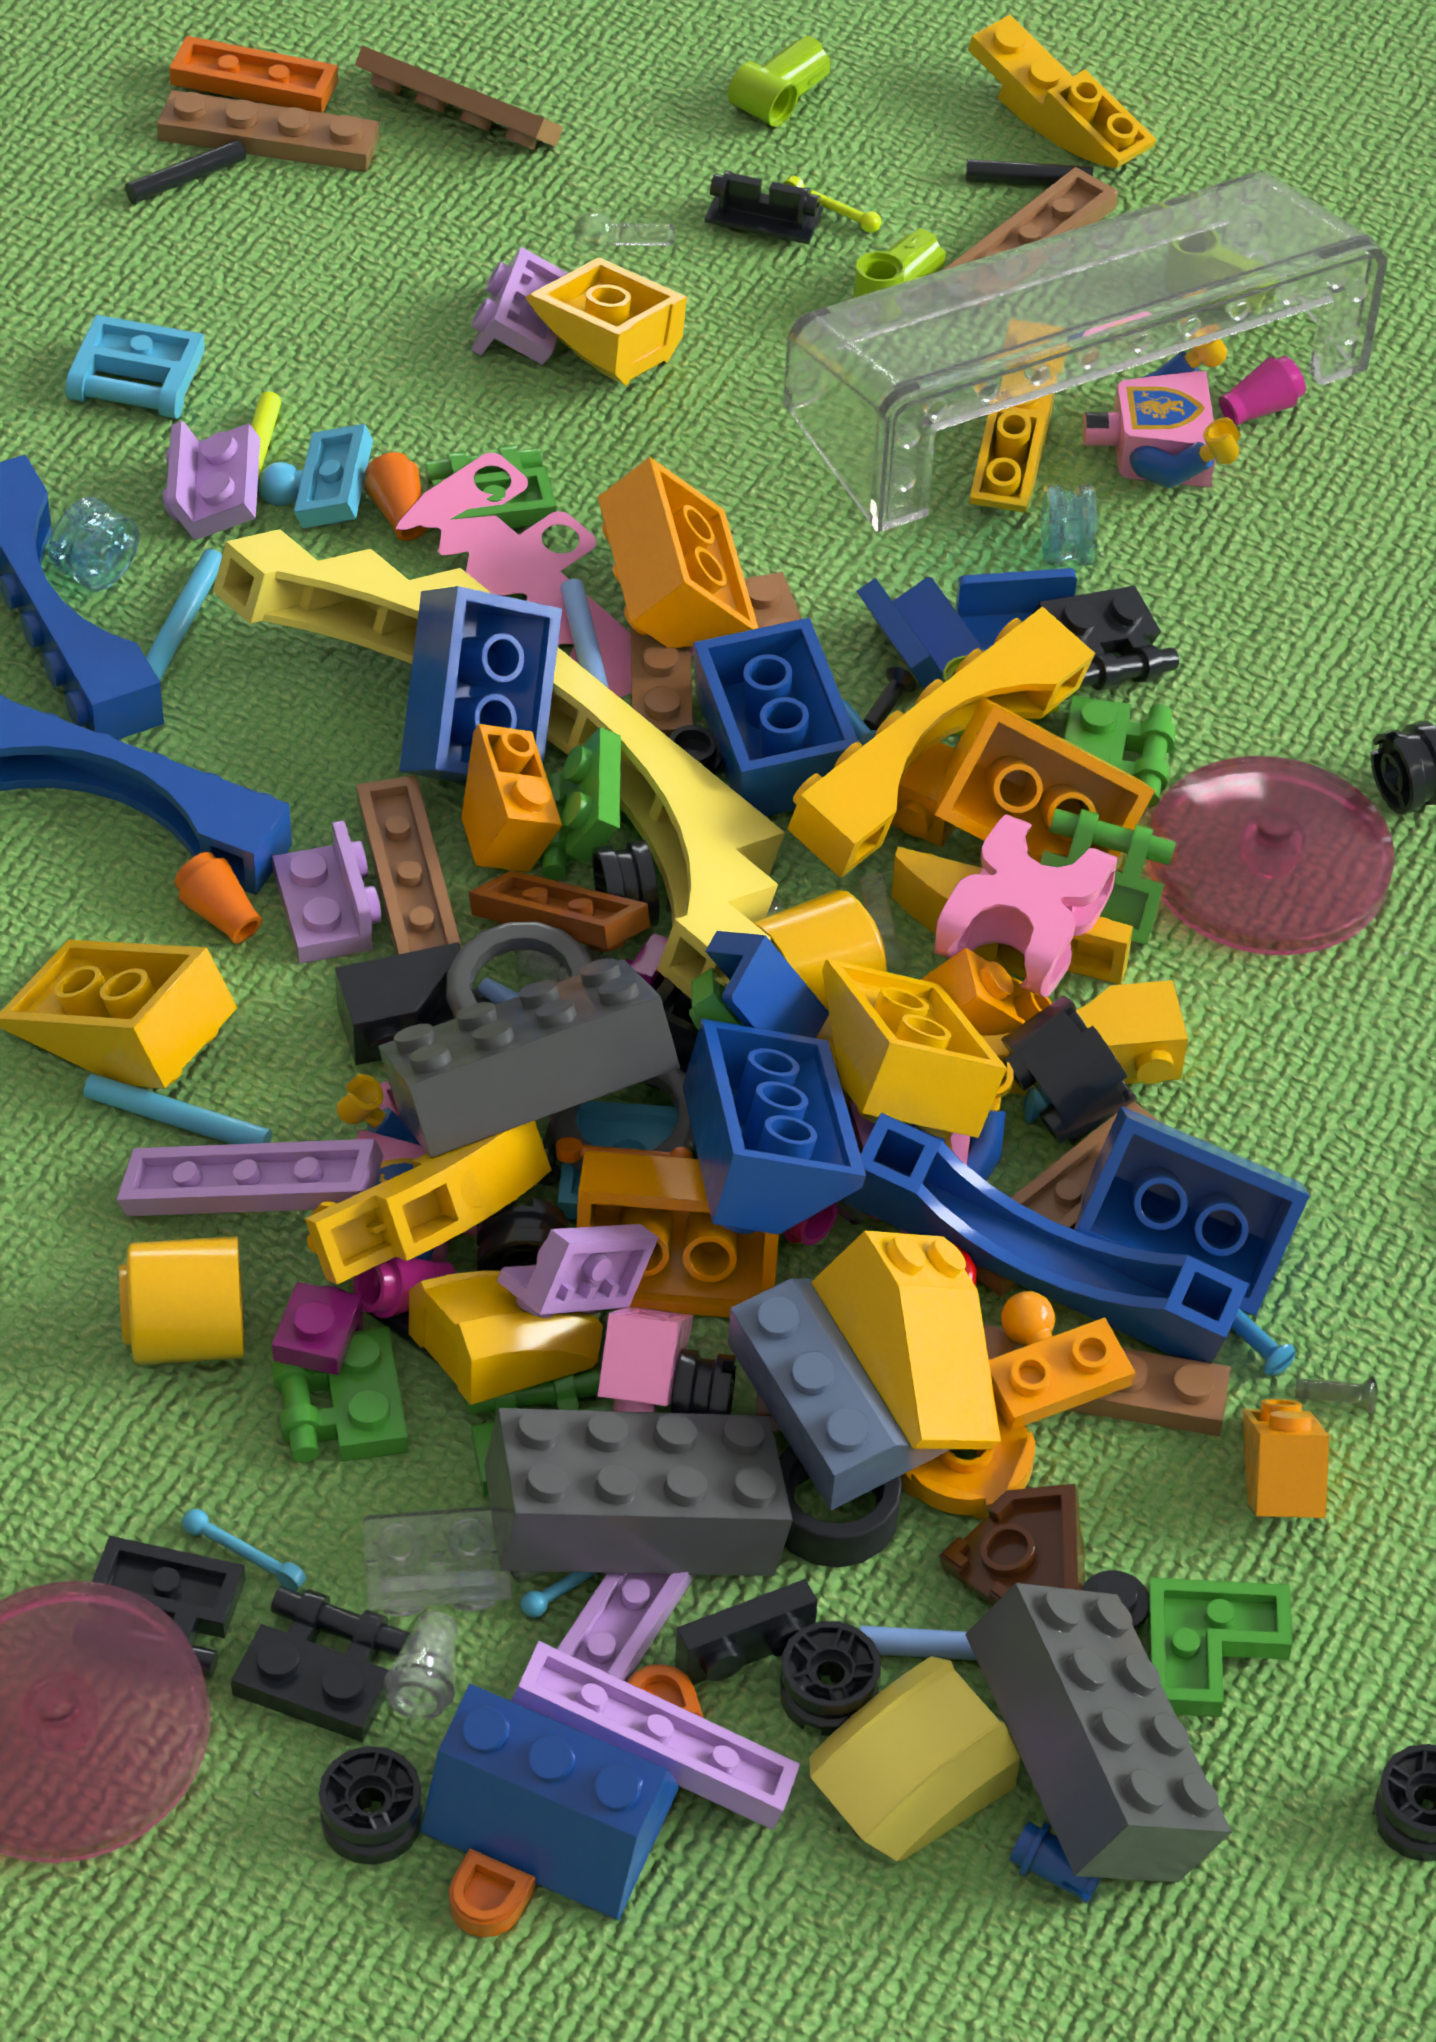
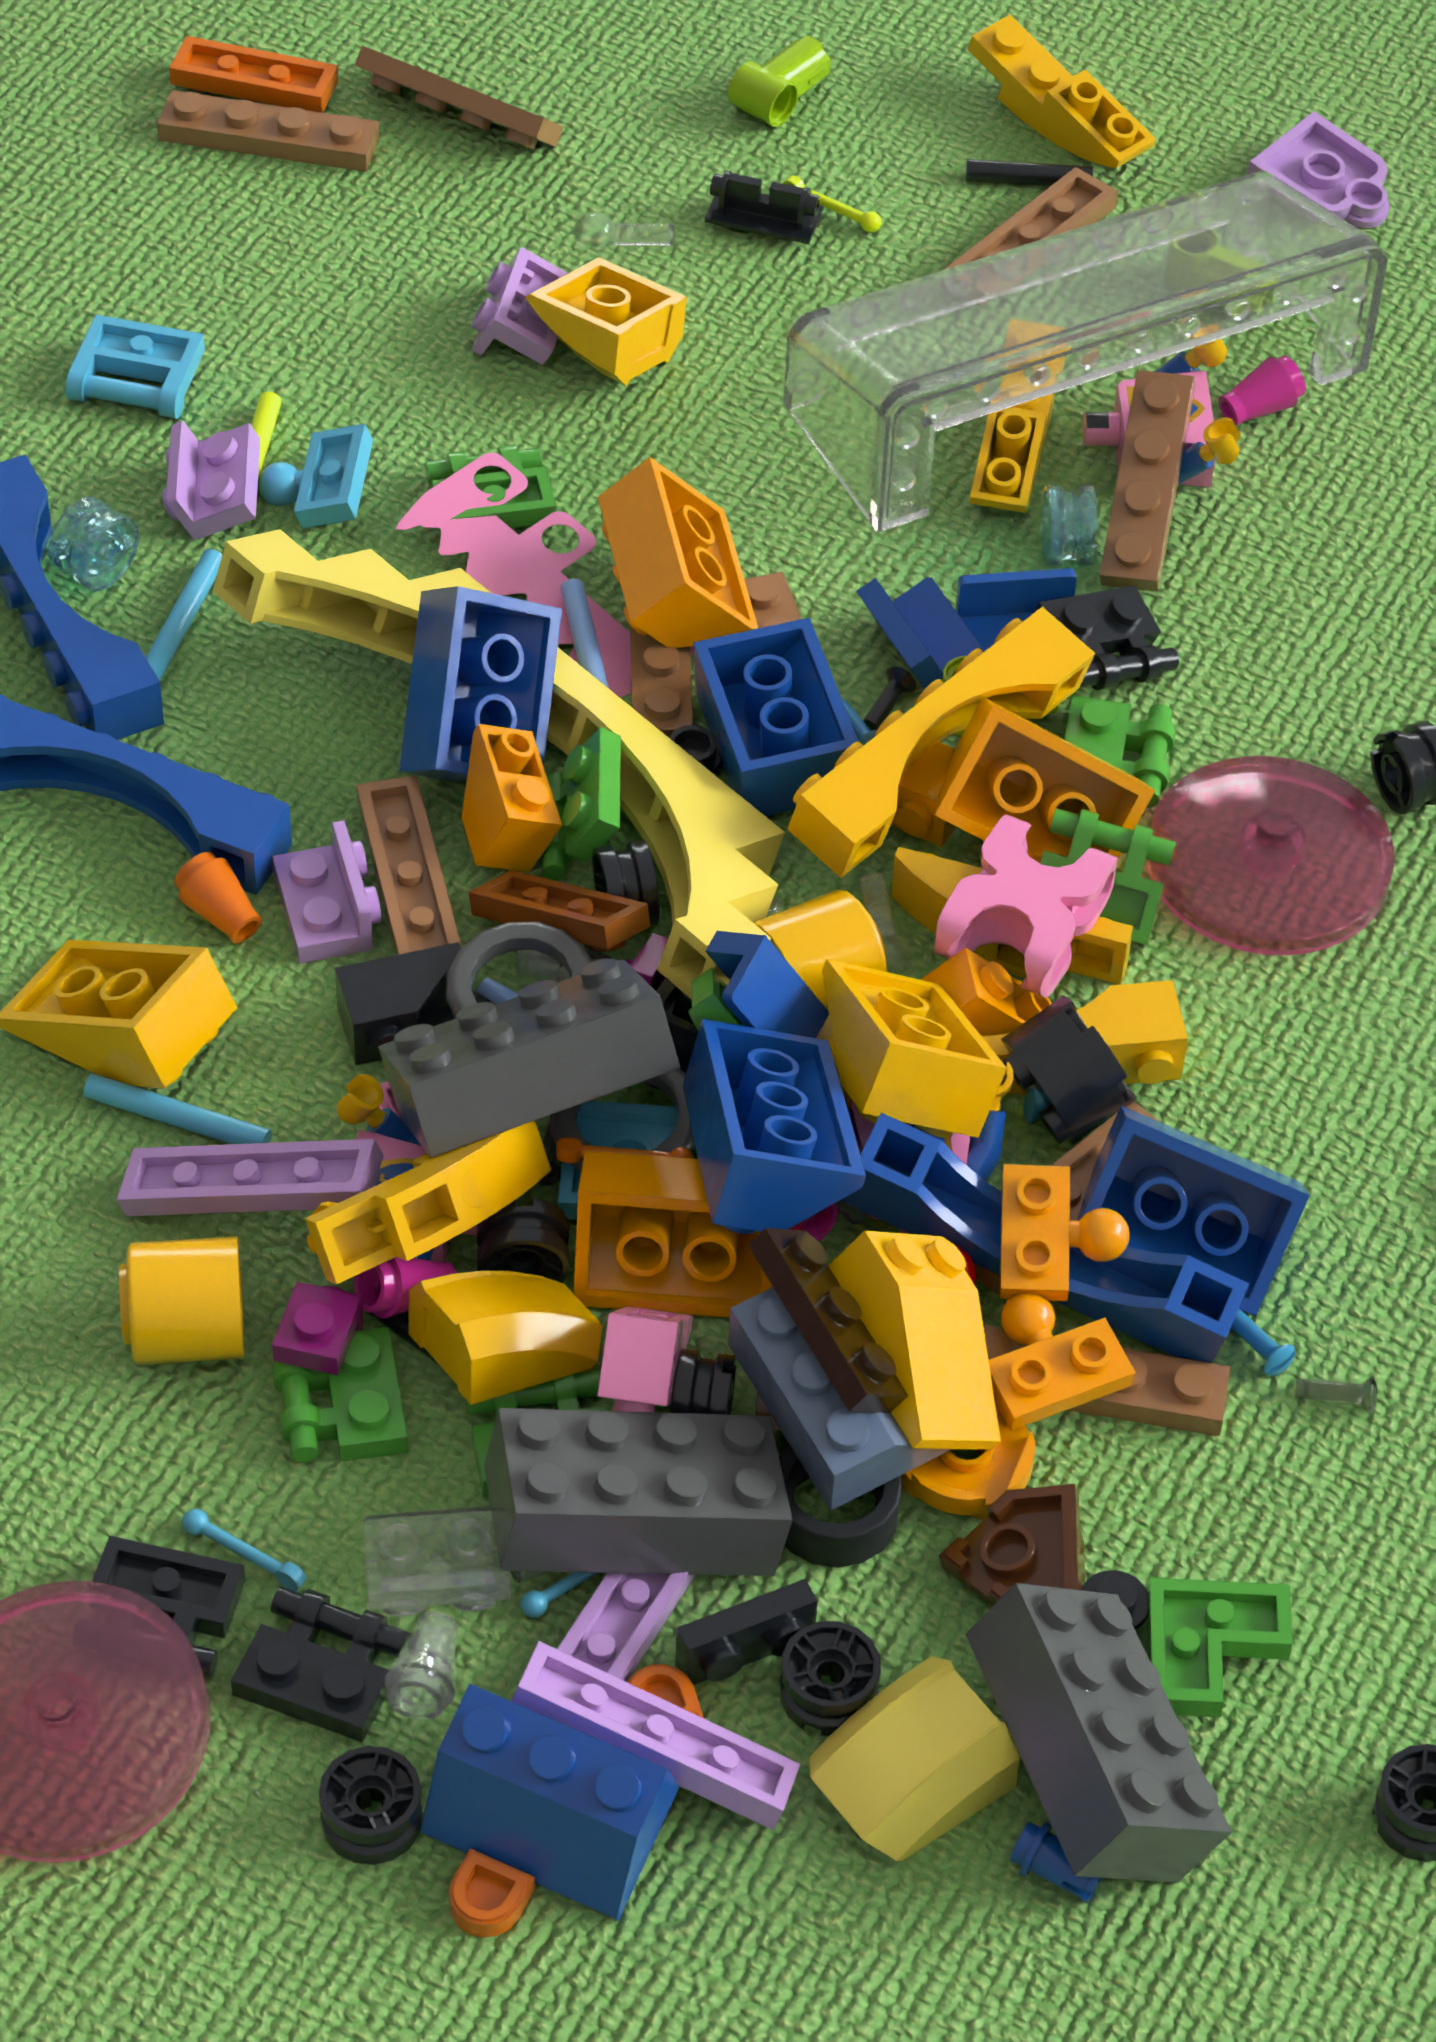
(185, 171): black piece -> none
(394, 488): orange cone -> none
(582, 1270): lavender bracket -> none
(828, 1320): none -> dark brown plate
(906, 260): lime piece -> none
(920, 1642): light blue piece -> none
(1039, 1232): none -> light orange plate
(1147, 480): none -> medium nougat plate
(1285, 1460): light orange slope -> none
(1329, 170): none -> lavender plate

